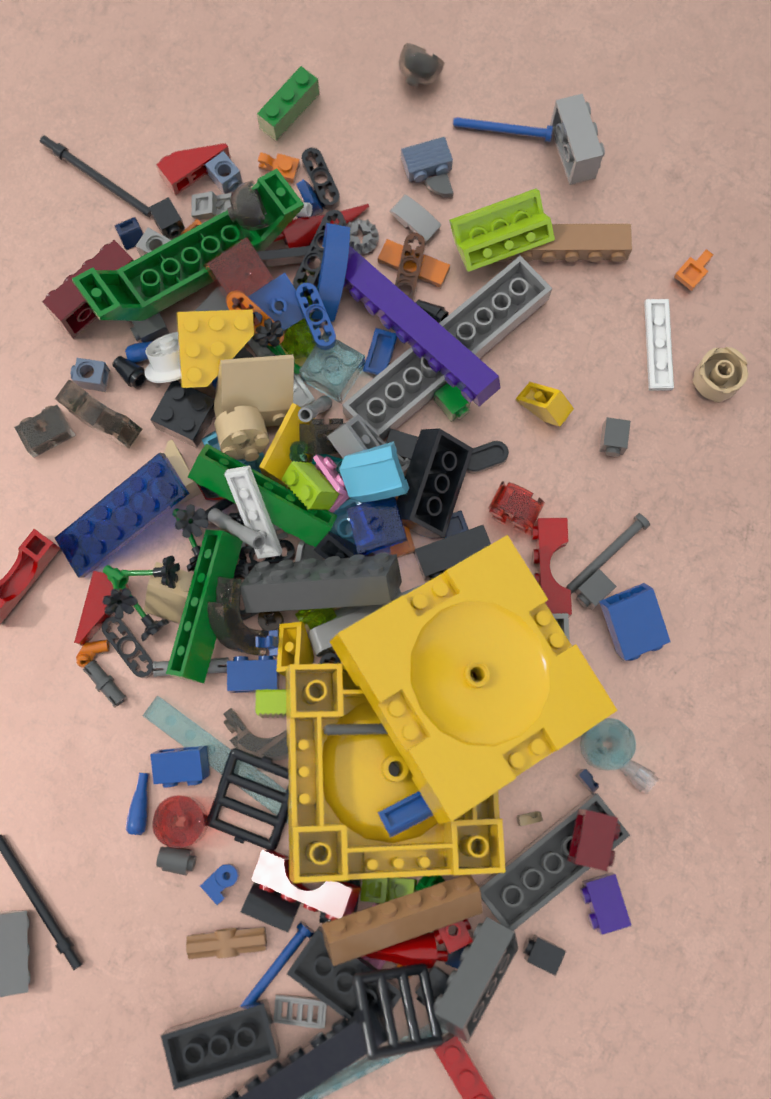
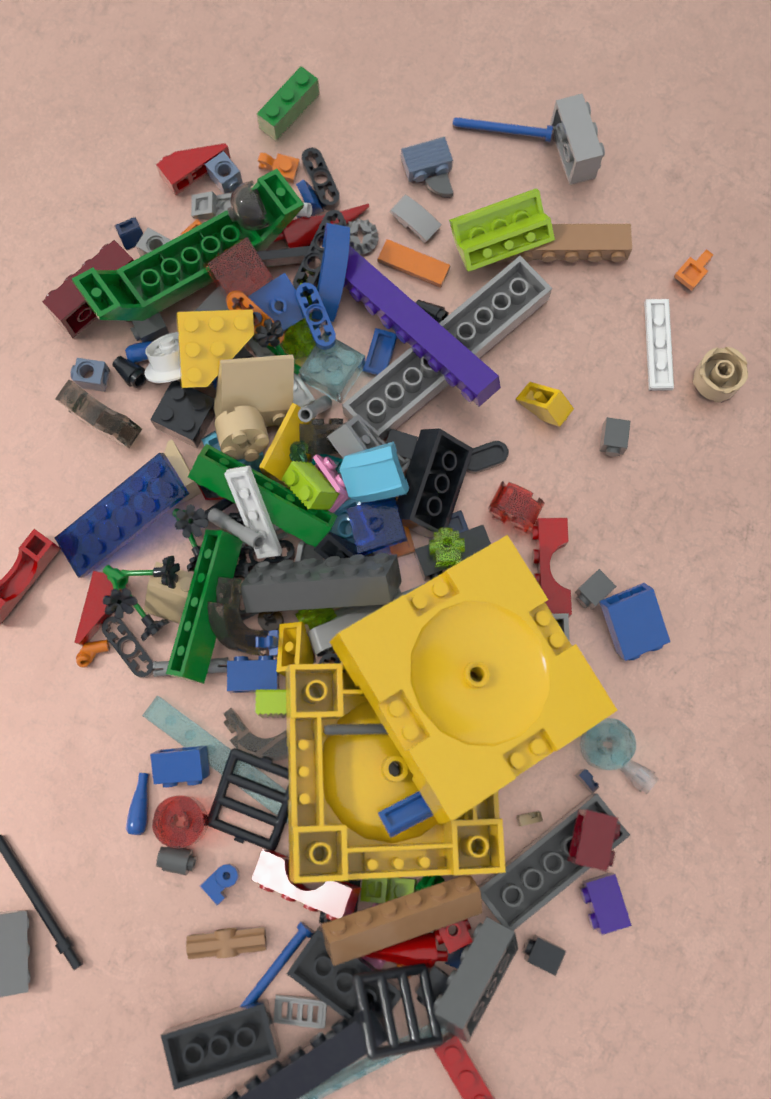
(57, 430): clear smoke brick -> none
(61, 152): black bar -> none
(104, 683): dark grey pin -> none
(167, 218): black brick -> none
(270, 908): black brick -> none
(411, 278): reddish brown beam -> none
(419, 66): clear smoke cylinder -> none
(443, 555): none -> clear neon green brick
(452, 402): green brick -> none
(640, 523): dark grey bar -> none

